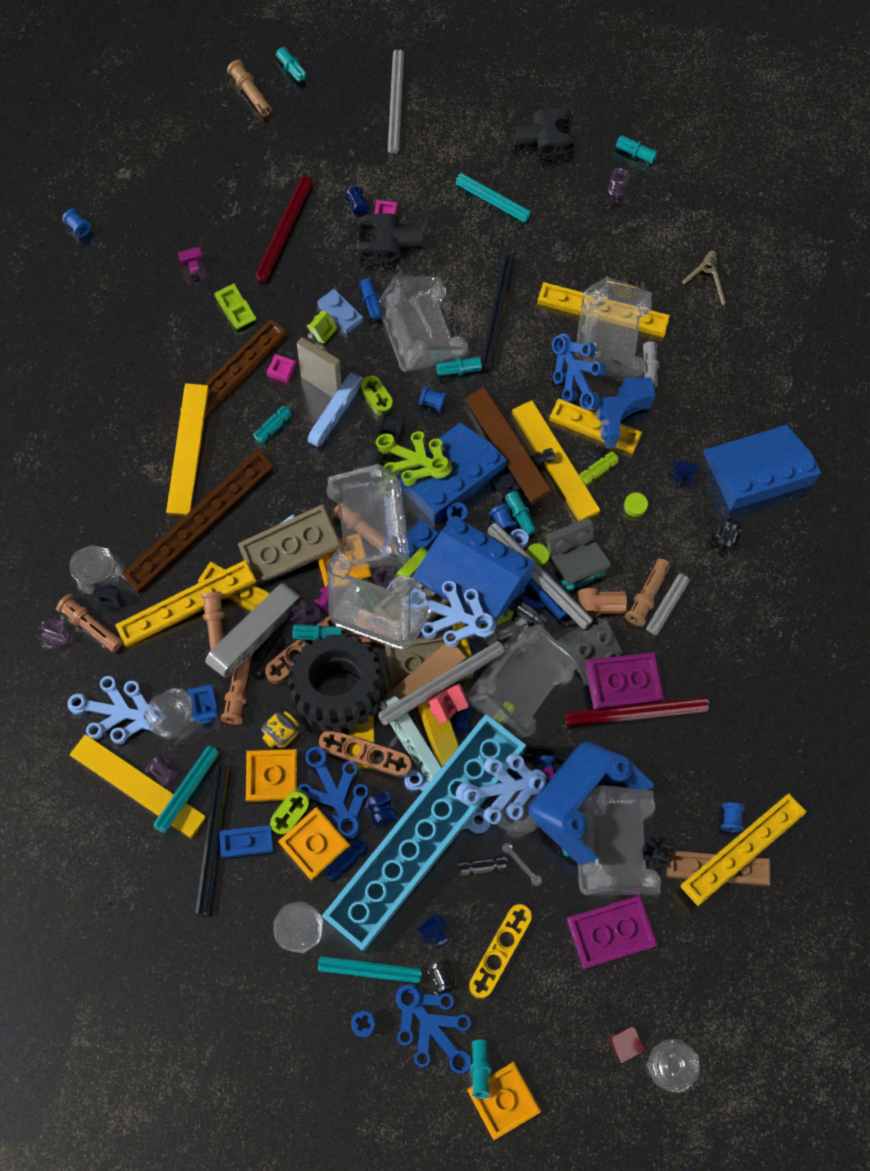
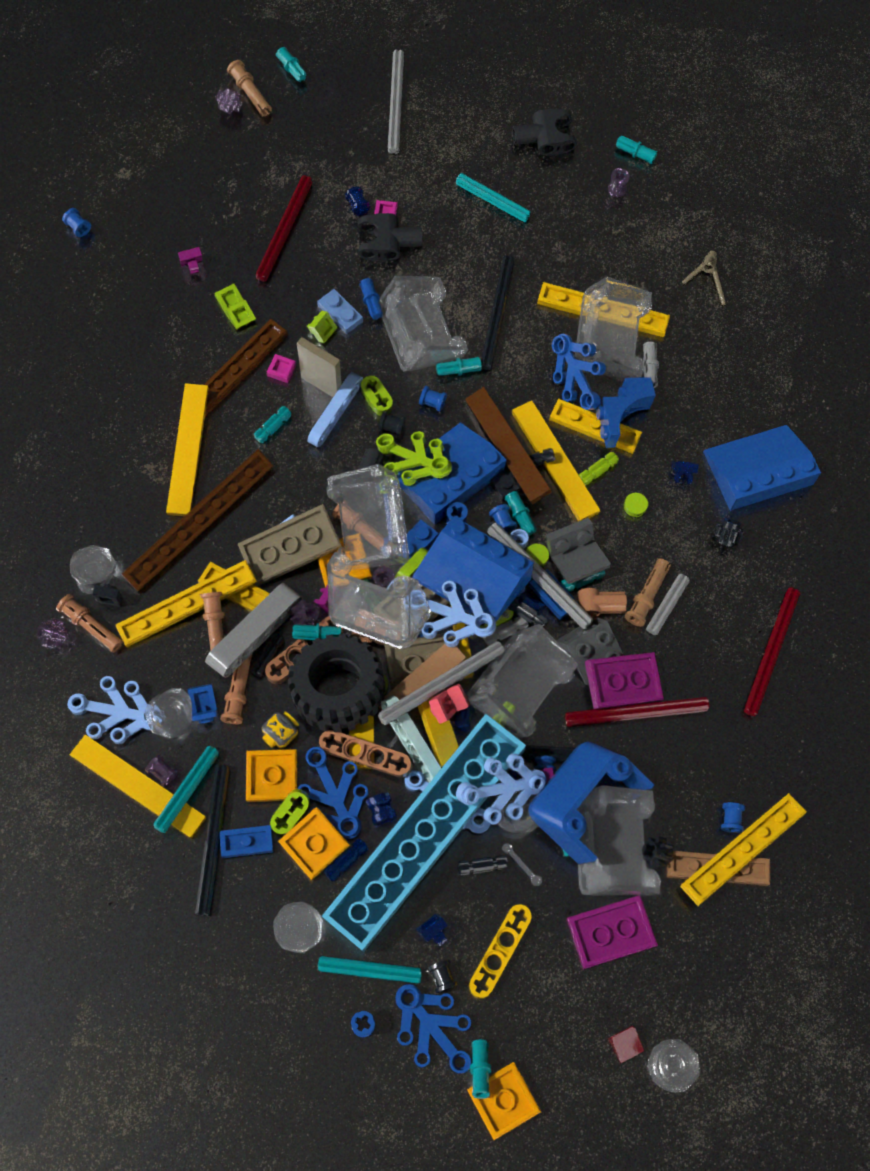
(228, 100): none -> clear purple gear
(772, 651): none -> dark red axle

